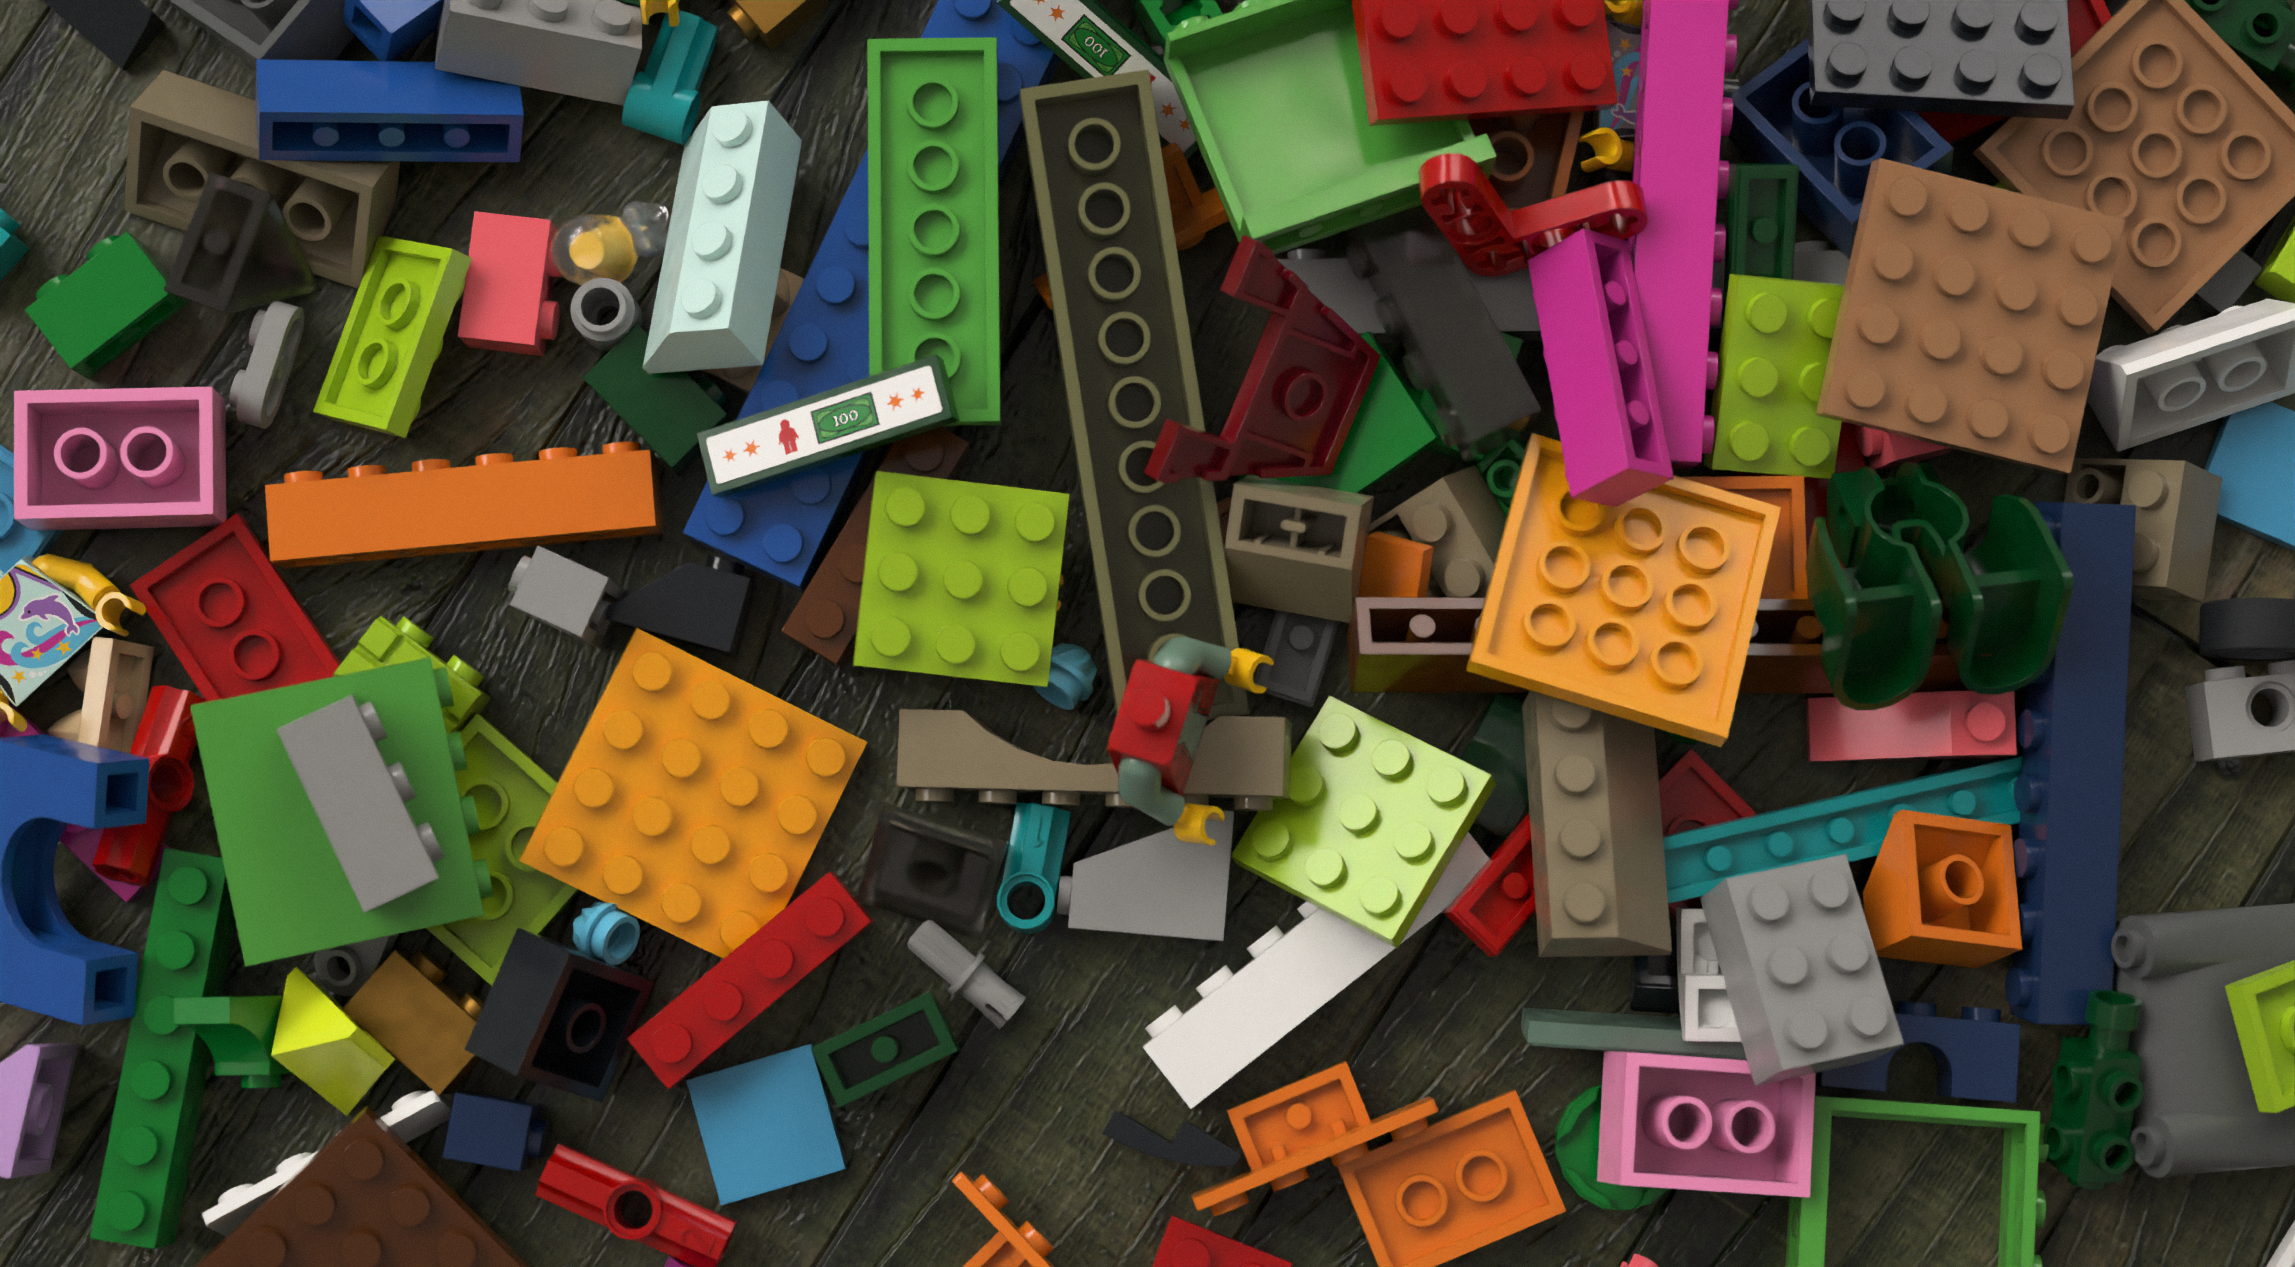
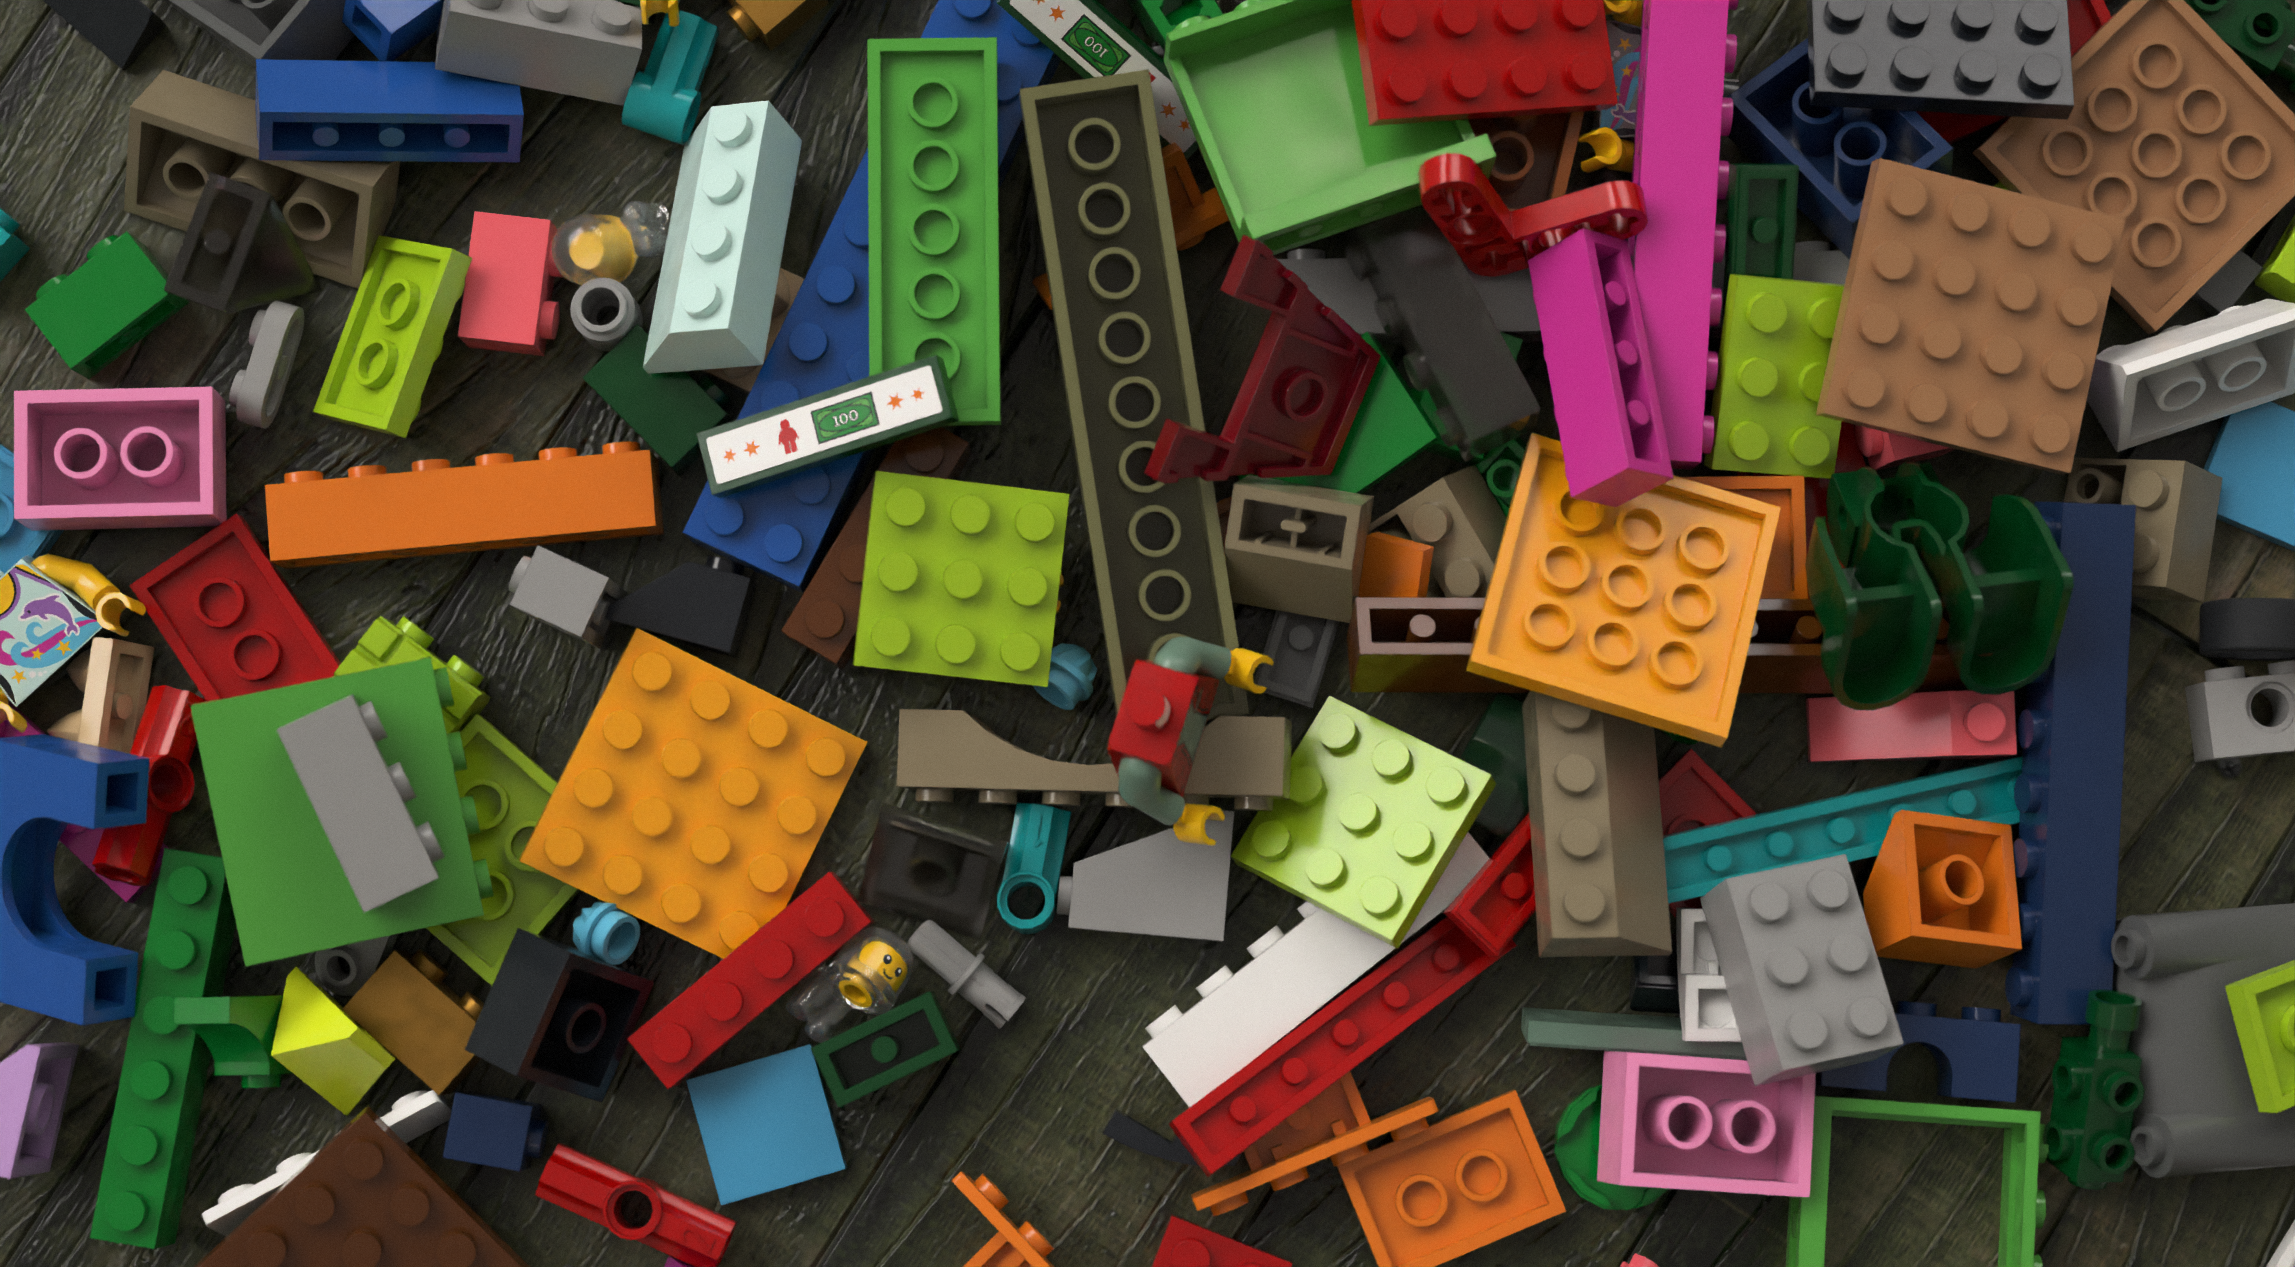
(862, 977): none -> clear piece
(1330, 1044): none -> red plate

